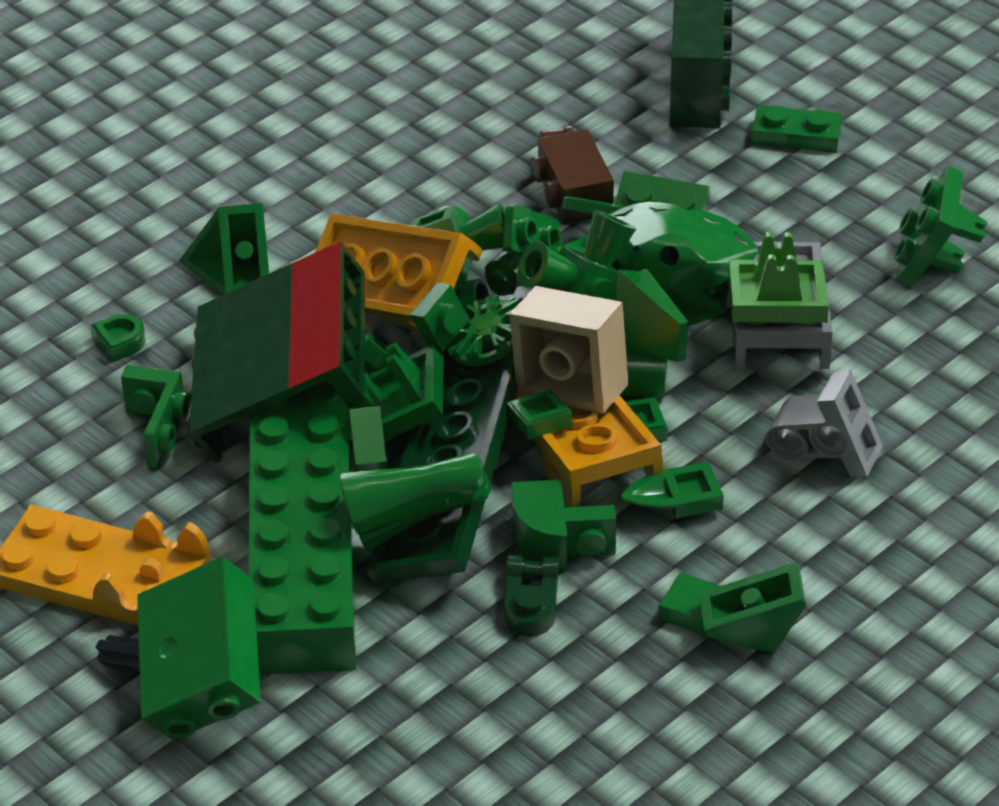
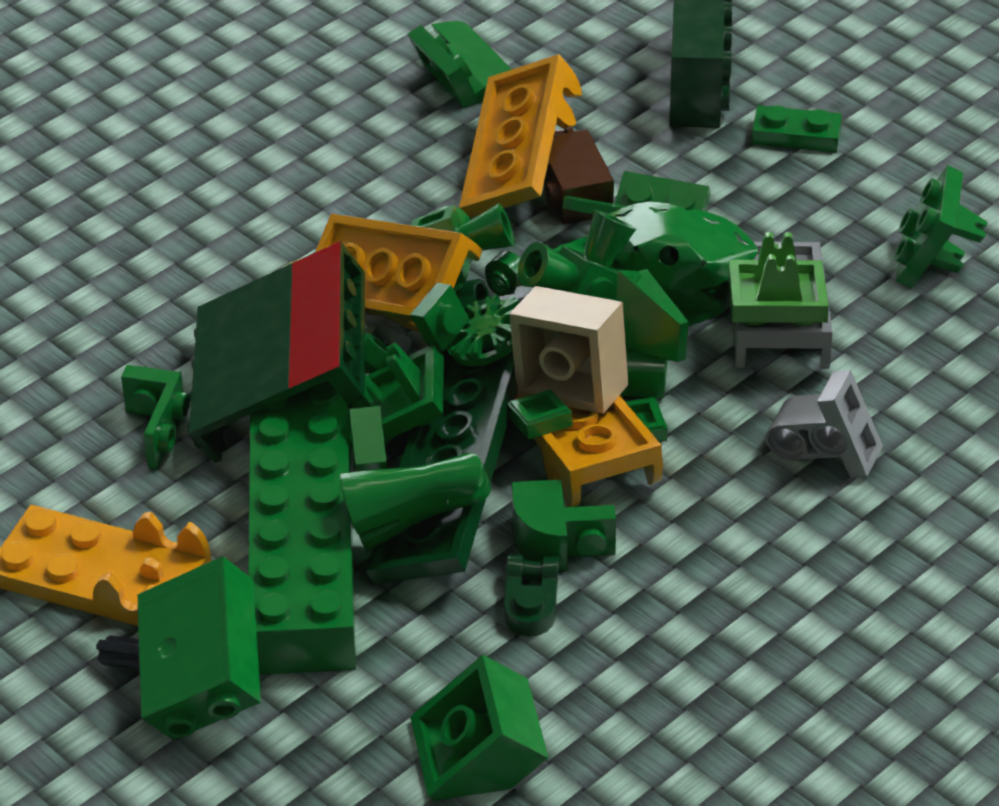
(119, 335): green tile -> none
(230, 248): green slope -> none
(457, 59): none -> green plate
(479, 733): none -> green slope
(517, 133): none -> light orange hinge
(527, 226): green bracket -> none
(682, 602): green tile -> none
(683, 489): green plate -> none
(755, 609): green slope -> none

